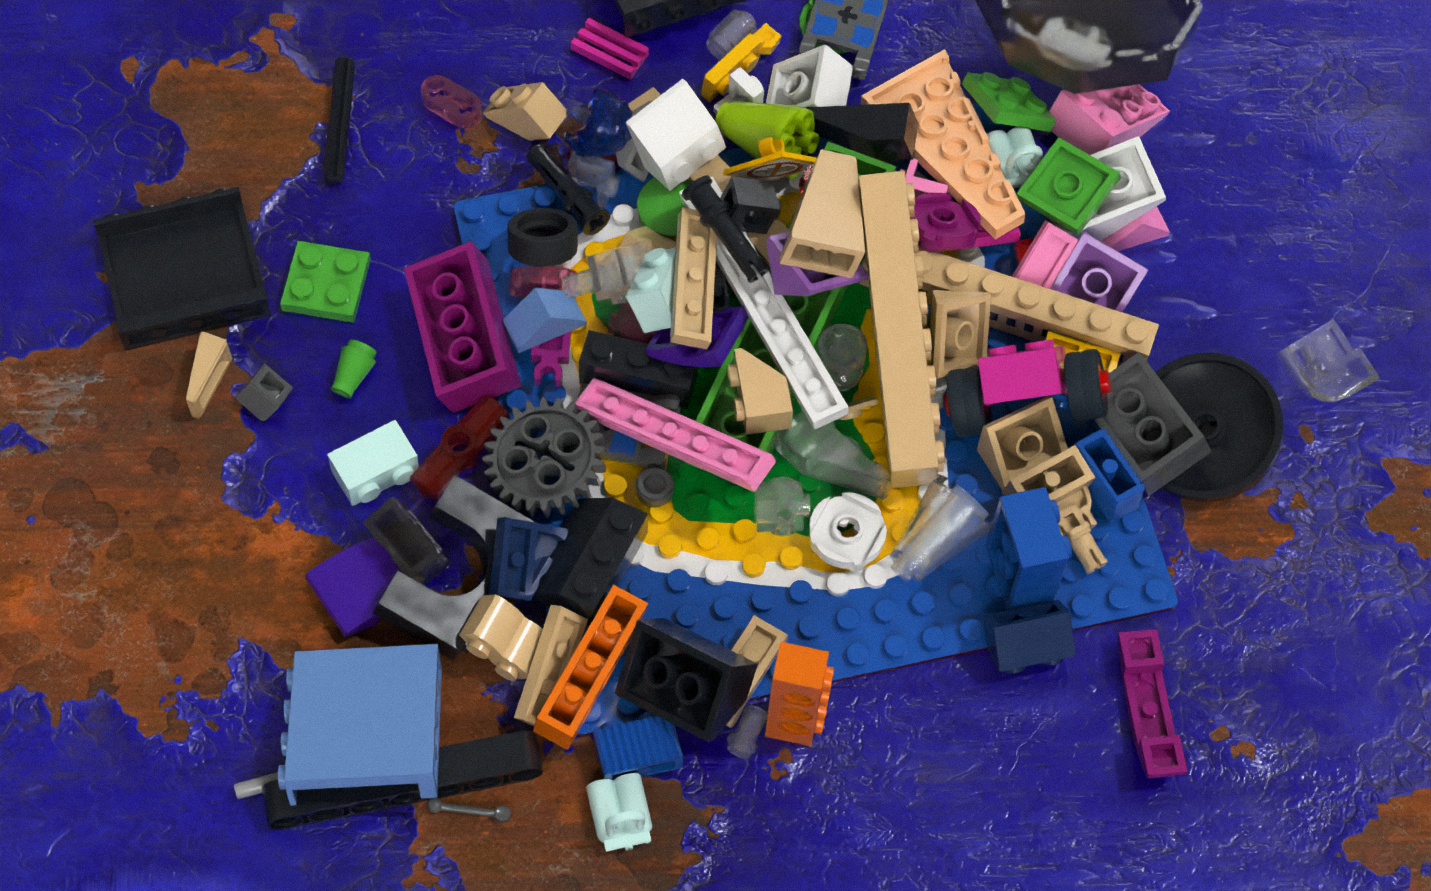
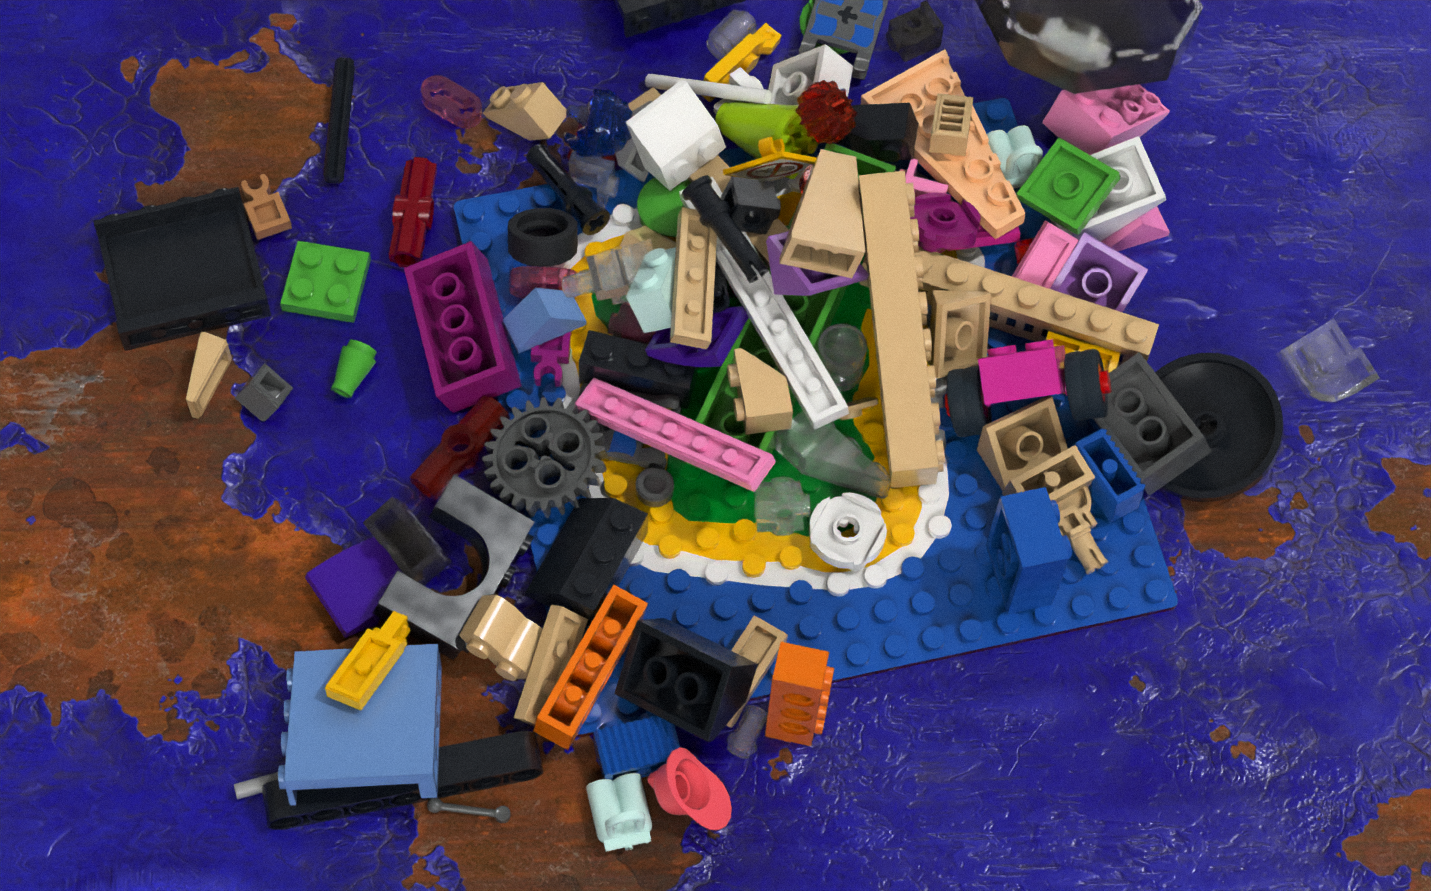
(265, 210): none -> medium nougat plate
(369, 662): none -> yellow hinge
(373, 463): light aqua brick -> none
(413, 212): none -> dark red piece
(522, 557): dark blue wing -> none
(612, 44): dark pink tile -> none
(691, 789): none -> coral piece
(712, 89): none -> white bar
(826, 112): none -> clear red gear
(915, 32): none -> clear smoke brick
(938, 530): clear cone -> none
(951, 141): none -> tan slope
(1009, 101): bright green plate -> none
(1029, 636): dark blue brick -> none
(1148, 704): magenta slope -> none

